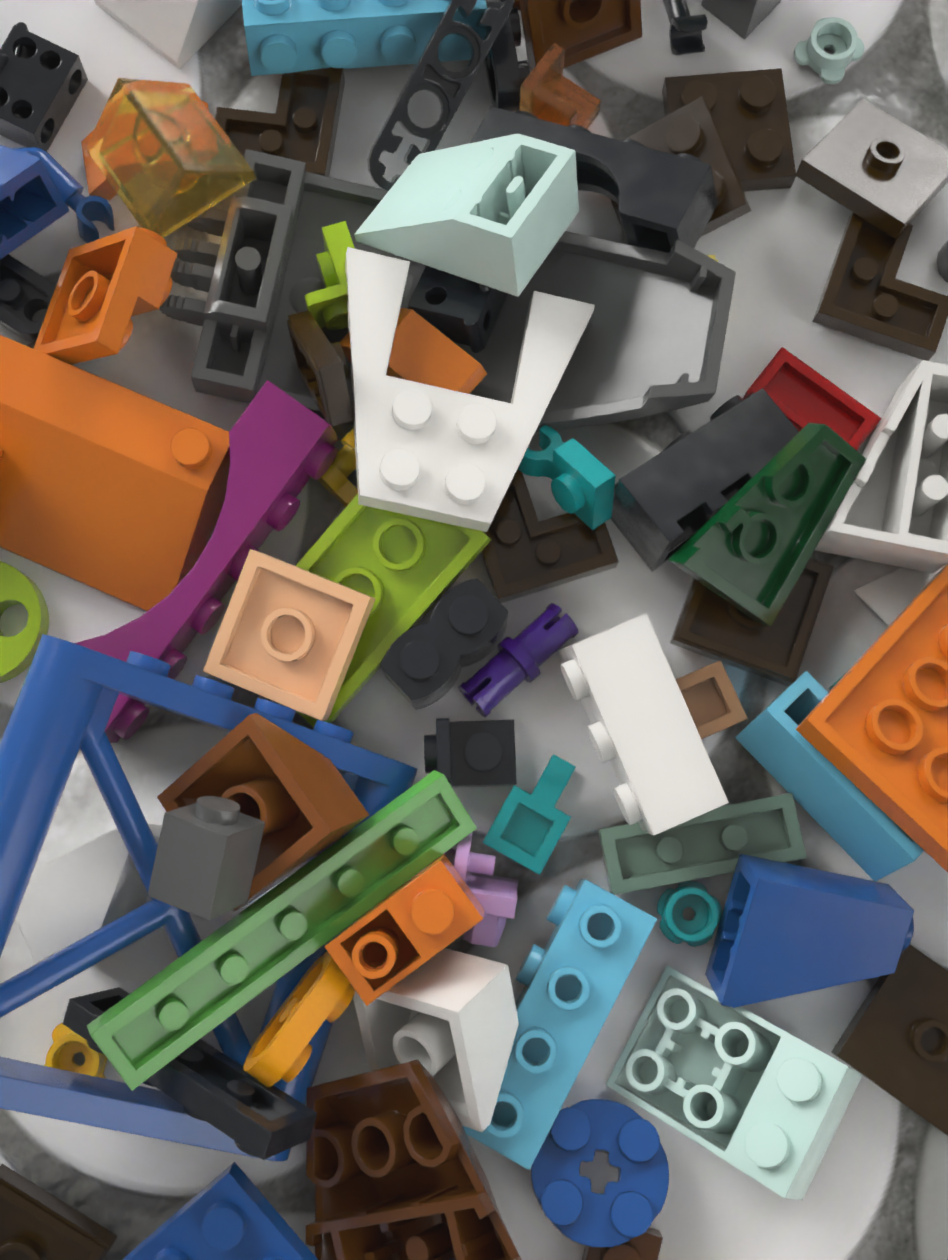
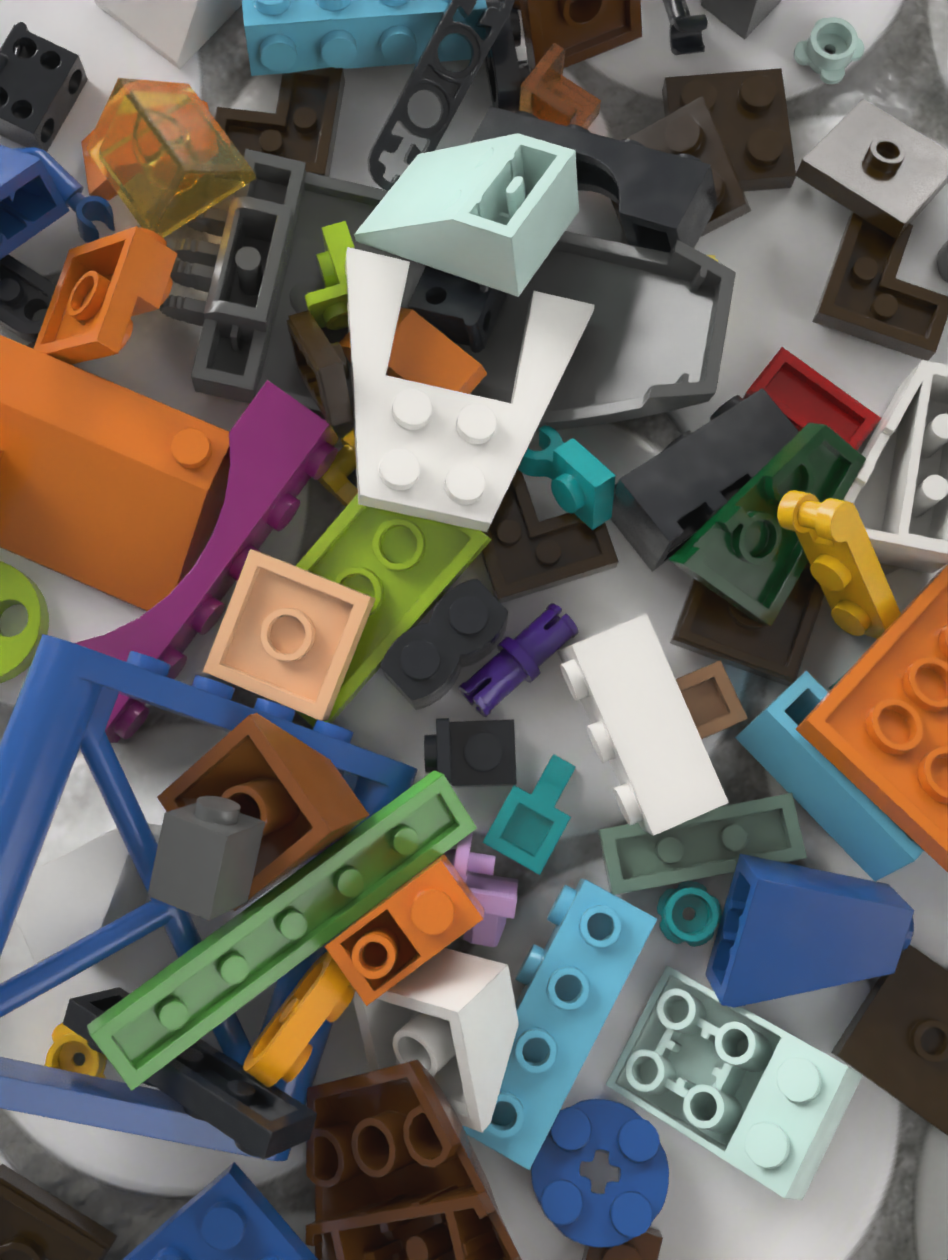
(841, 561): none -> yellow plate

